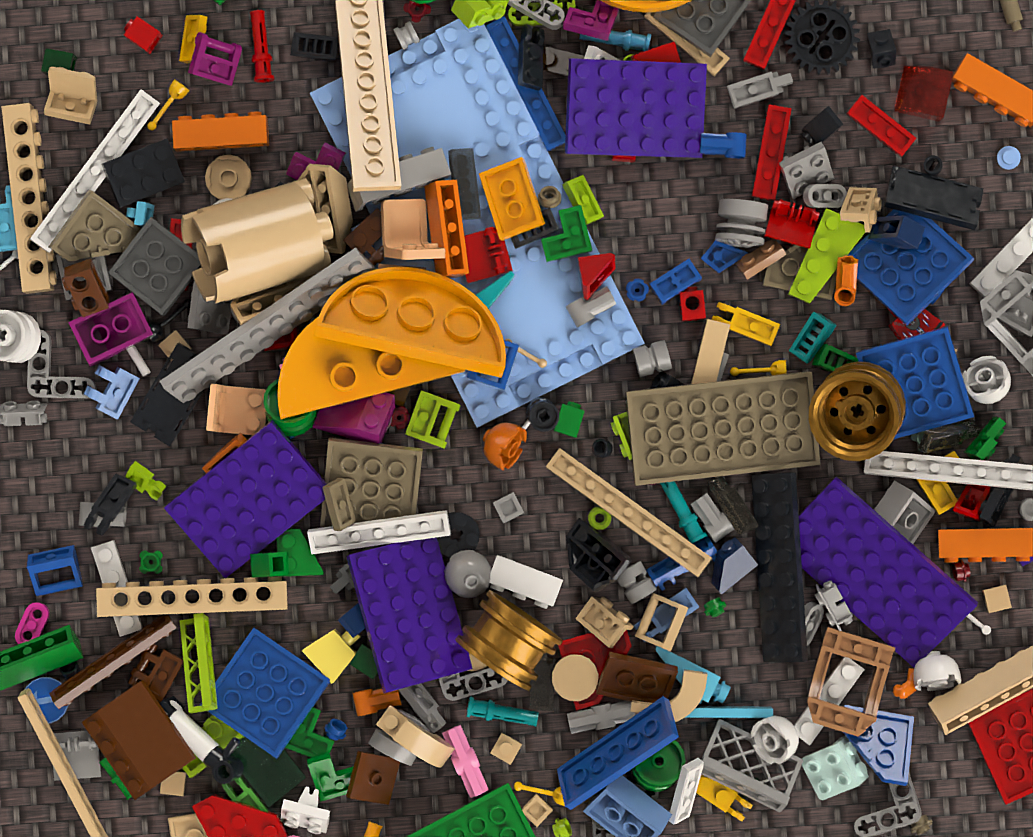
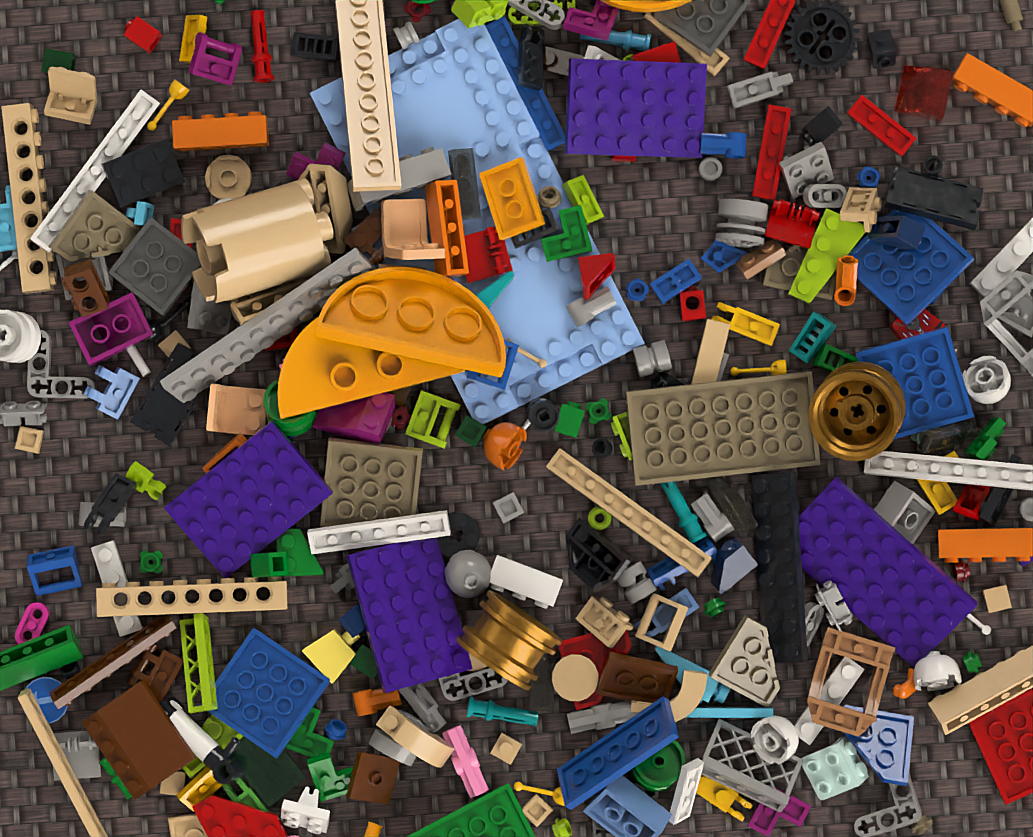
(29, 439): none -> tan tile
(199, 788): none -> yellow plate
(339, 504): dark tan plate -> none
(471, 431): none -> dark green panel
(594, 416): none -> green plate
(710, 169): none -> light grey tile
(748, 663): none -> plate
(765, 818): none -> magenta plate
(868, 171): none -> blue plate
(972, 662): none -> green plate
(1008, 157): light blue plate -> none

